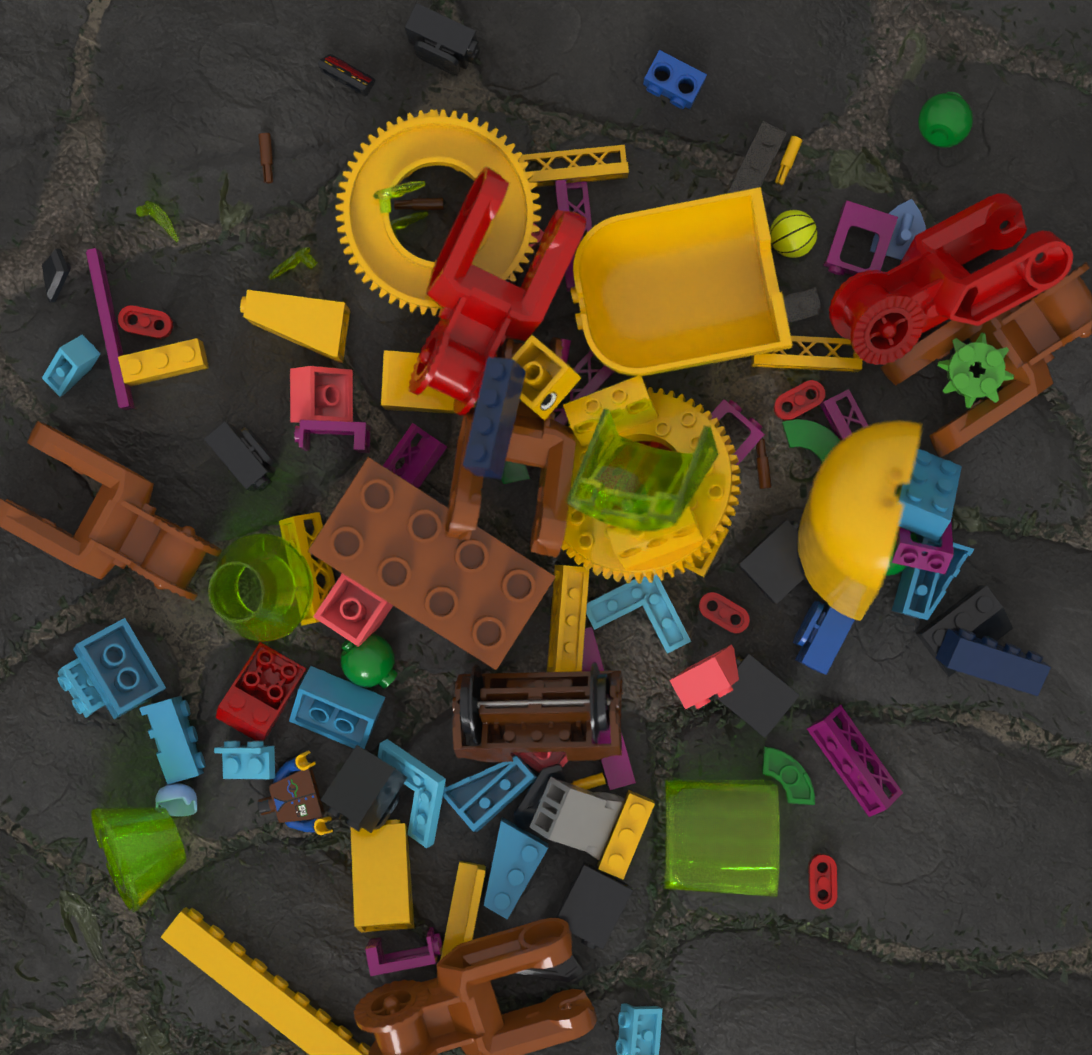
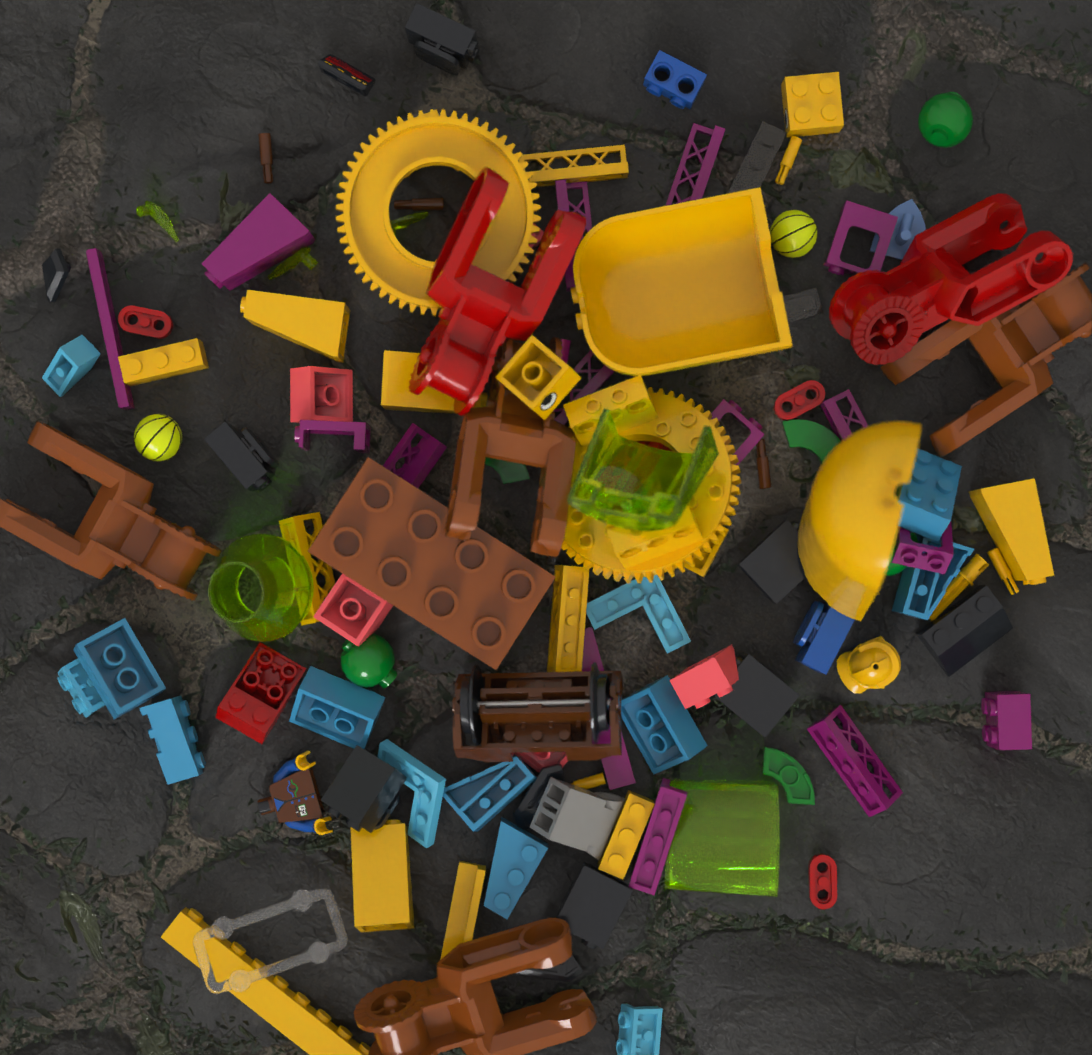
(139, 849): clear neon green cone -> none
(157, 437): none -> neon yellow piece
(177, 799): hair -> none
(224, 927): none -> clear bar
(248, 760): medium azure bracket -> none
(257, 244): none -> magenta slope
(391, 962): magenta window -> none
(396, 191): clear neon green bar -> none
(494, 417): dark blue brick -> none
(657, 838): none -> magenta fence
(661, 725): none -> dark azure slope
(706, 164): none -> magenta fence
(723, 612): red plate -> none
(810, 362): yellow fence -> none
(812, 104): none -> yellow brick
(857, 665): none -> yellow helmet
(960, 582): none -> yellow axle
(989, 361): bright green brick -> none
(992, 661): dark blue brick -> none
(1002, 569): none -> yellow pin
(1007, 720): none -> magenta brick
(1017, 528): none -> yellow slope

